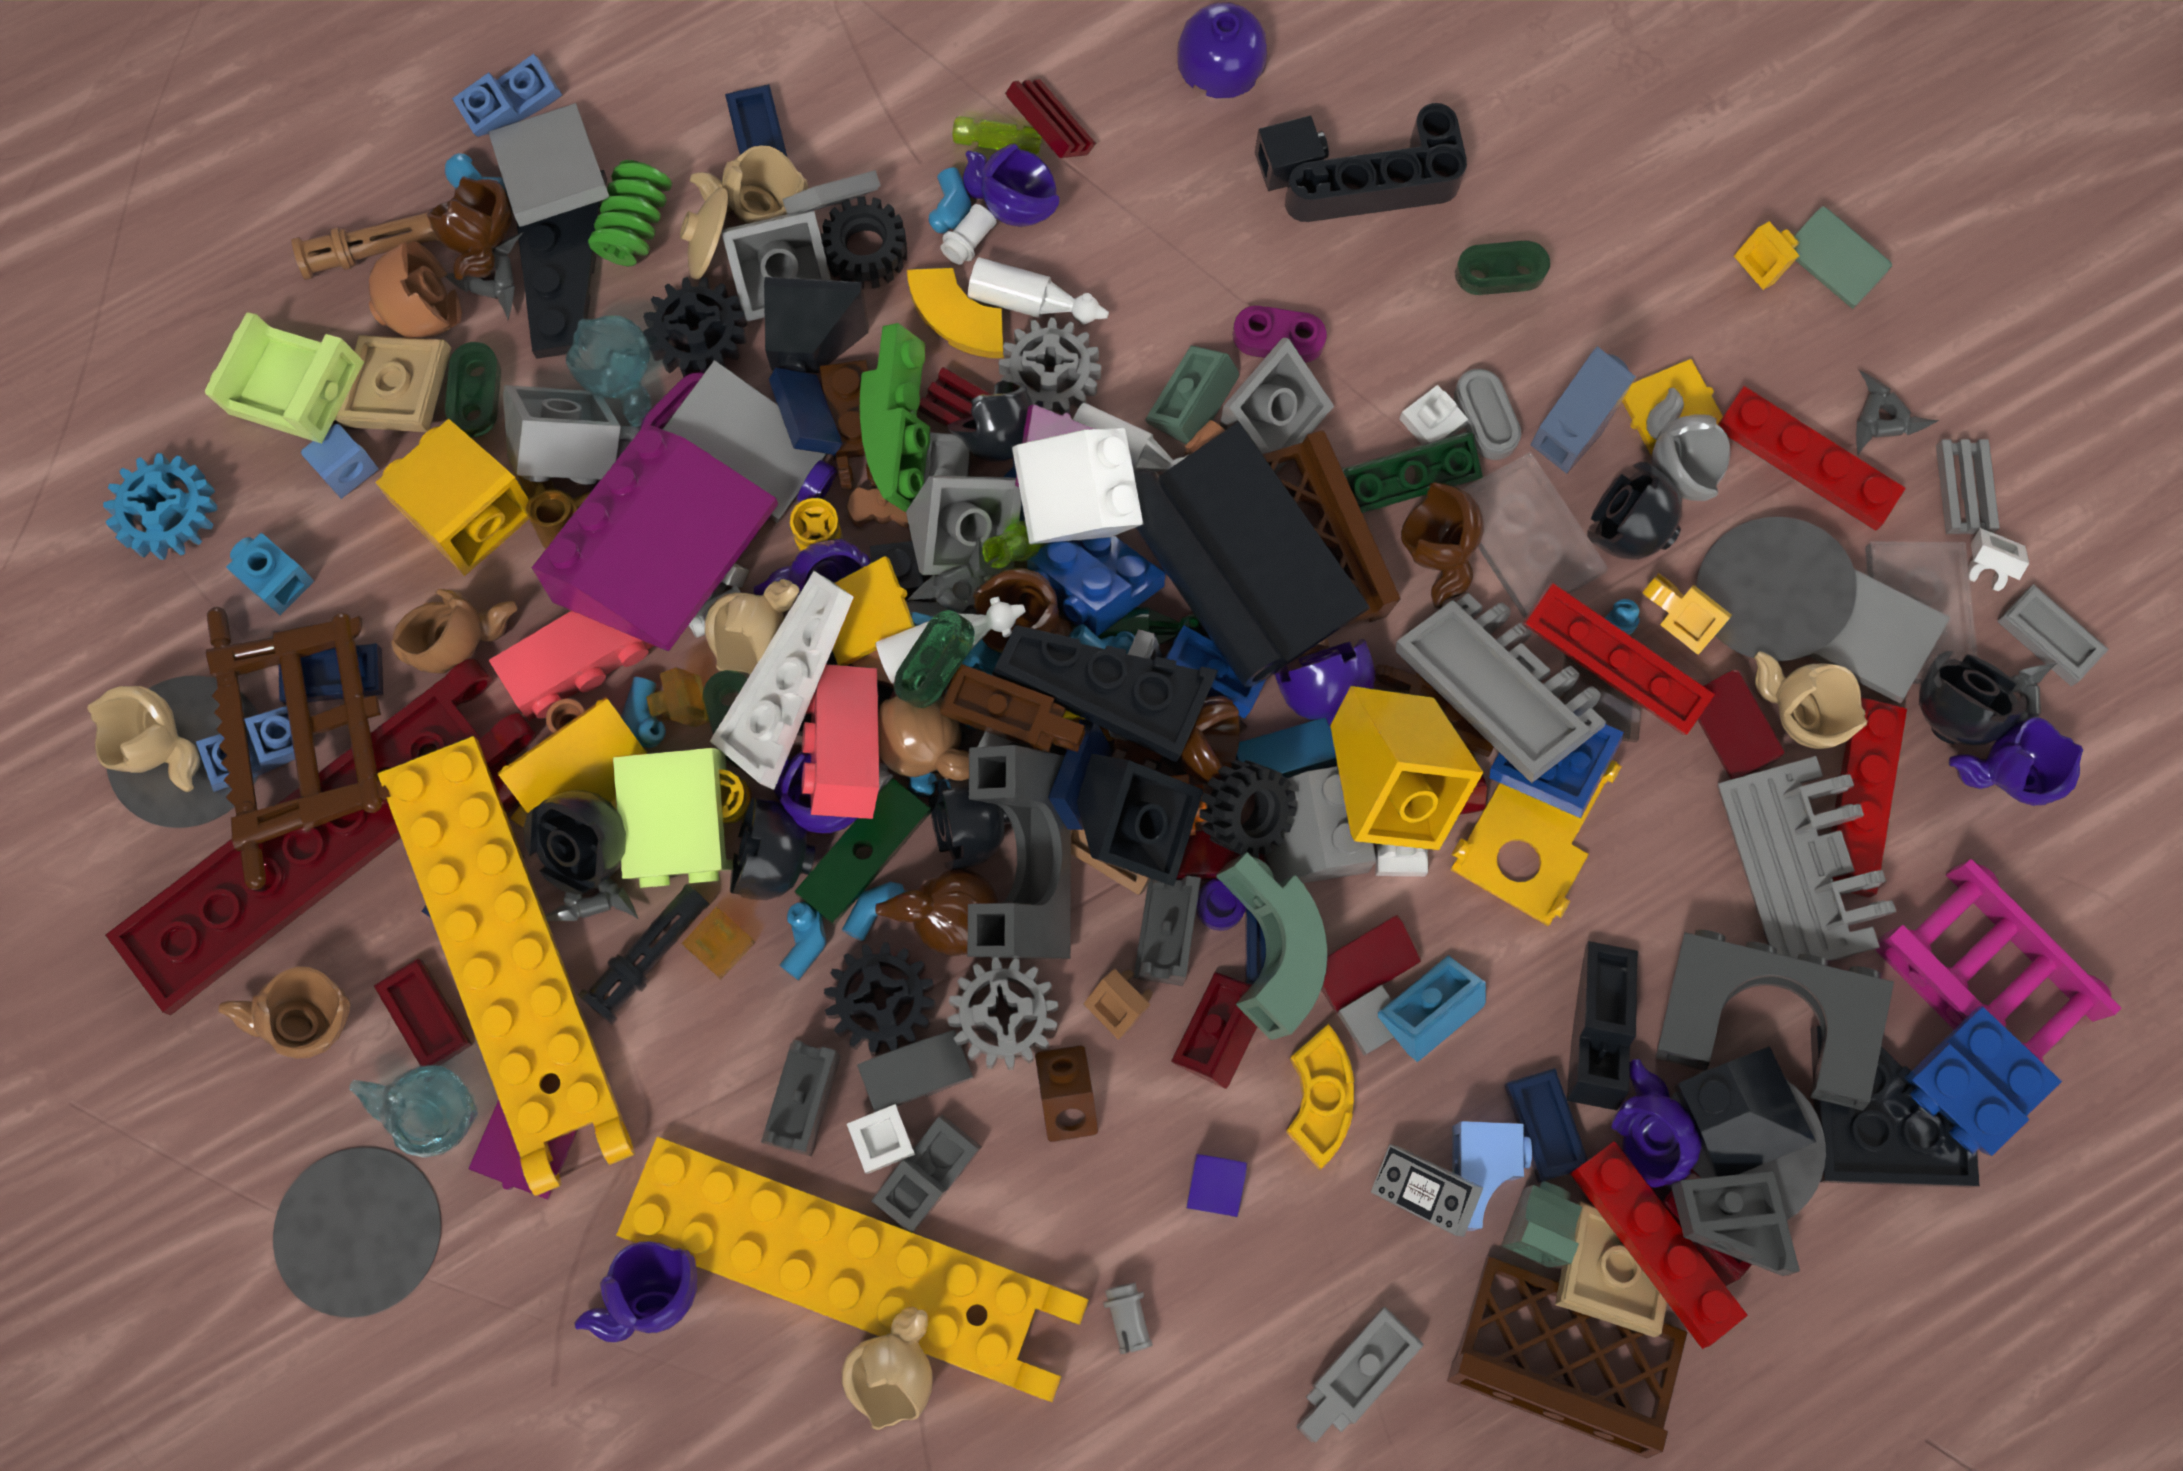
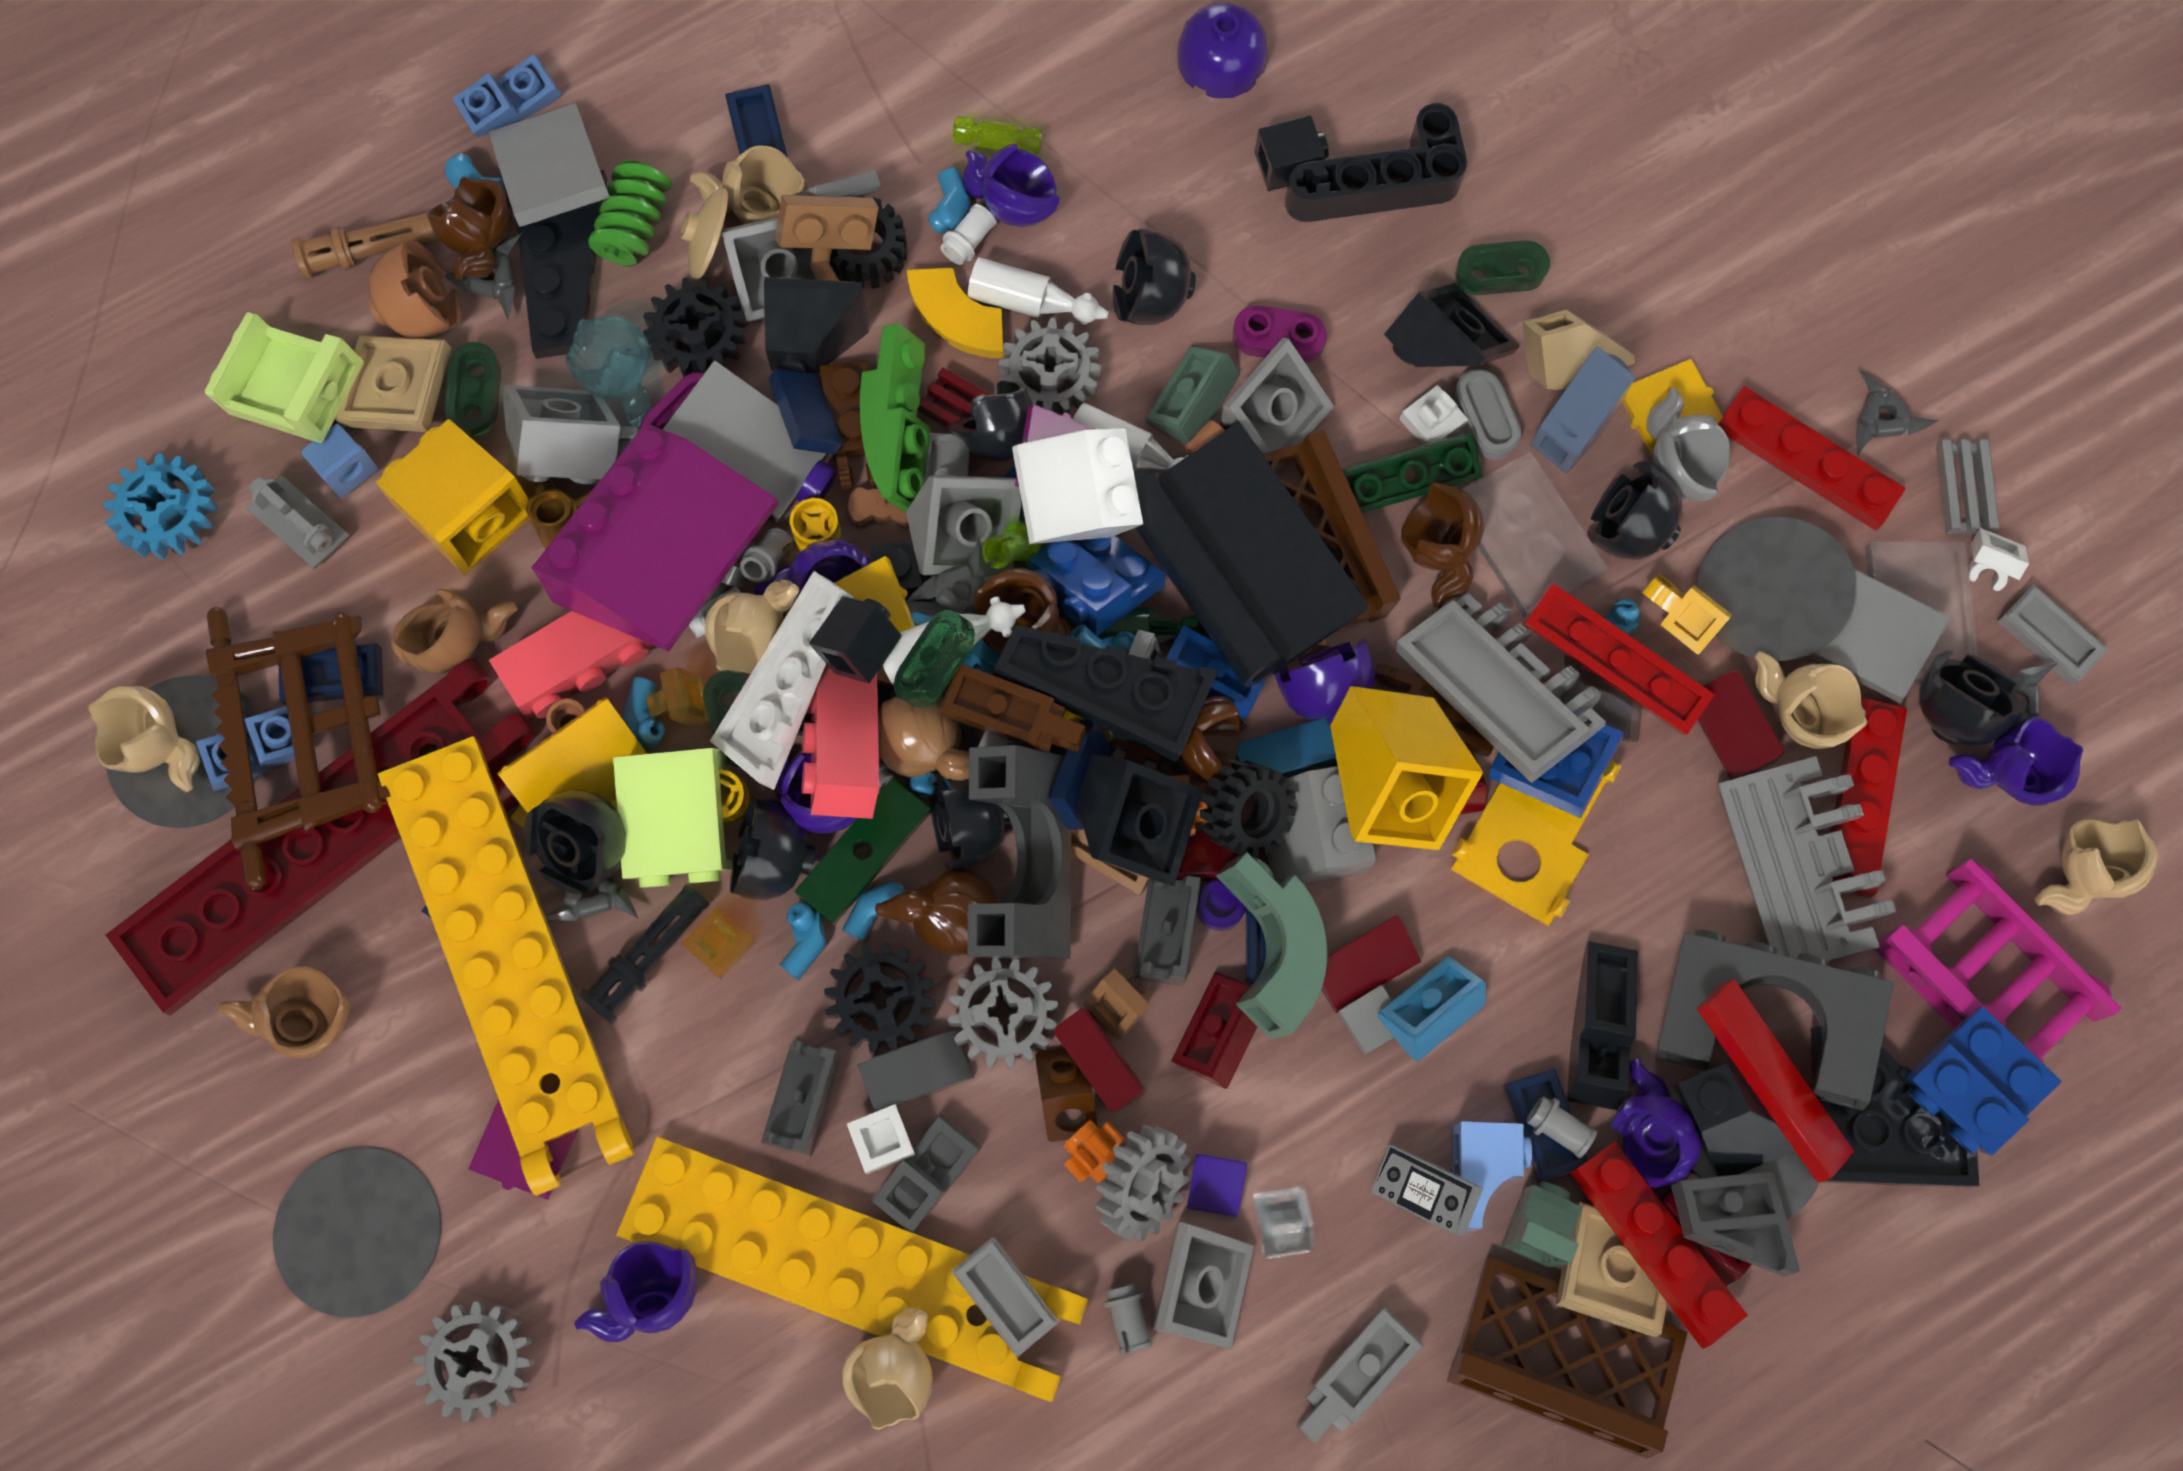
(268, 572): dark azure brick -> none
(295, 519): none -> light grey hinge
(421, 1109): clear light blue hair -> none
(422, 1014): dark red tile -> none
(463, 1381): none -> light grey gear
(761, 561): none -> light grey pin
(825, 225): none -> medium nougat plate
(856, 638): none -> black brick
(1005, 1296): none -> light grey tile
(1050, 118): dark red tile -> none
(1091, 1149): none -> orange gear
(1099, 1060): none -> dark red slope
(1143, 1183): none -> light grey gear
(1153, 280): none -> black cylinder
(1203, 1286): none -> light grey slope
(1284, 1222): none -> clear slope
(1326, 1097): yellow tile -> none
(1400, 861): white tile -> none
(1447, 330): none -> black slope
(1561, 345): none -> tan slope
(1561, 1126): none -> light grey pin
(1767, 254): yellow tile -> none
(1775, 1080): none -> red tile
(1839, 257): sand green slope -> none
(2101, 863): none -> tan hair

